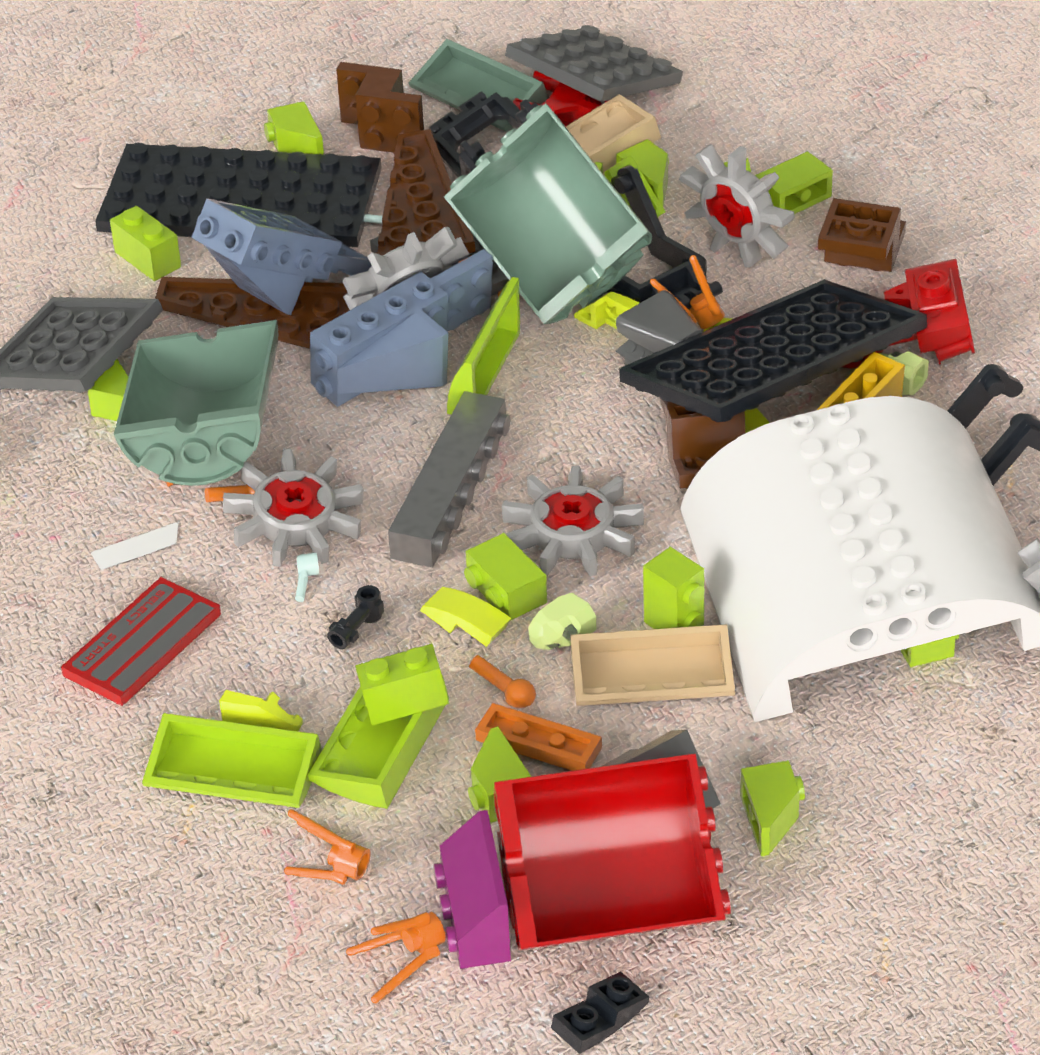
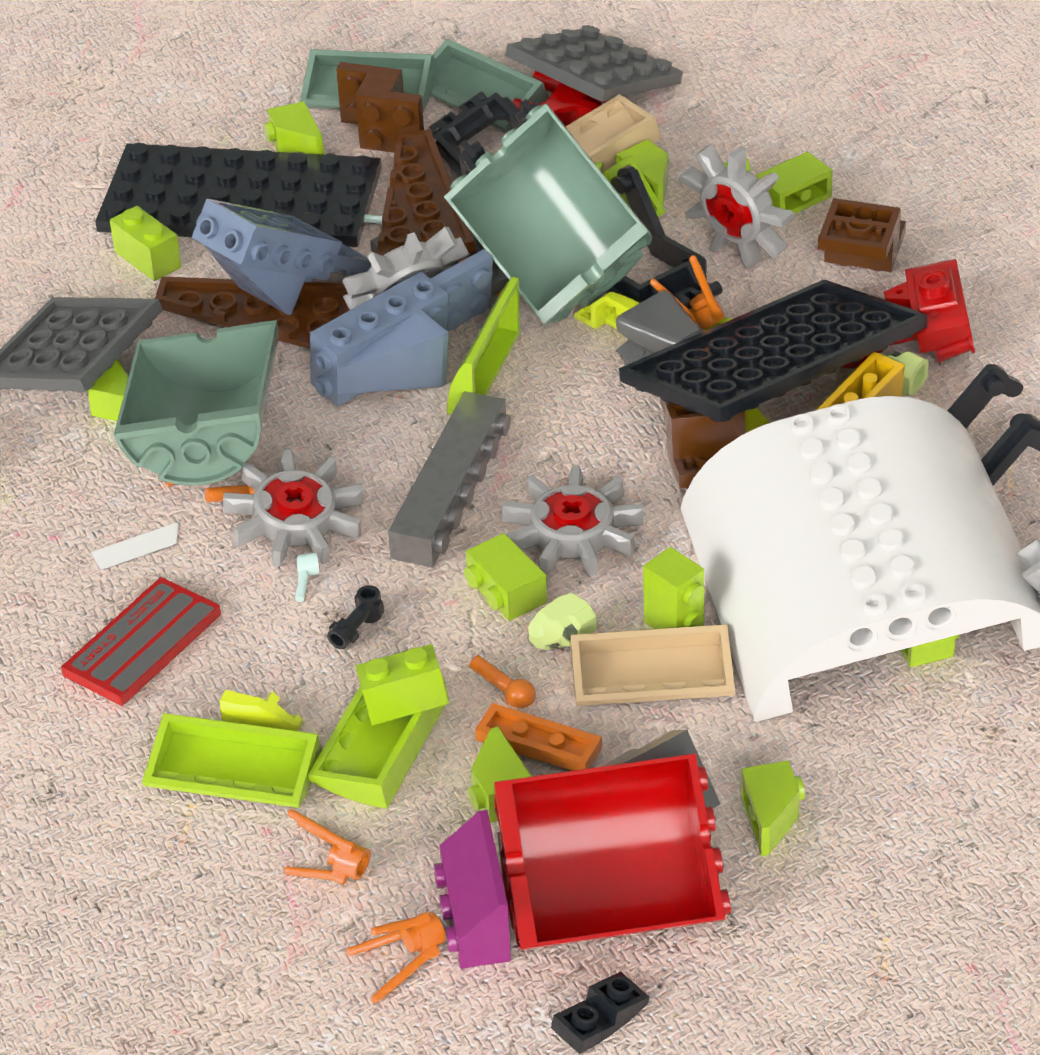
(321, 83): none -> sand green slope
(457, 608): neon yellow slope -> none

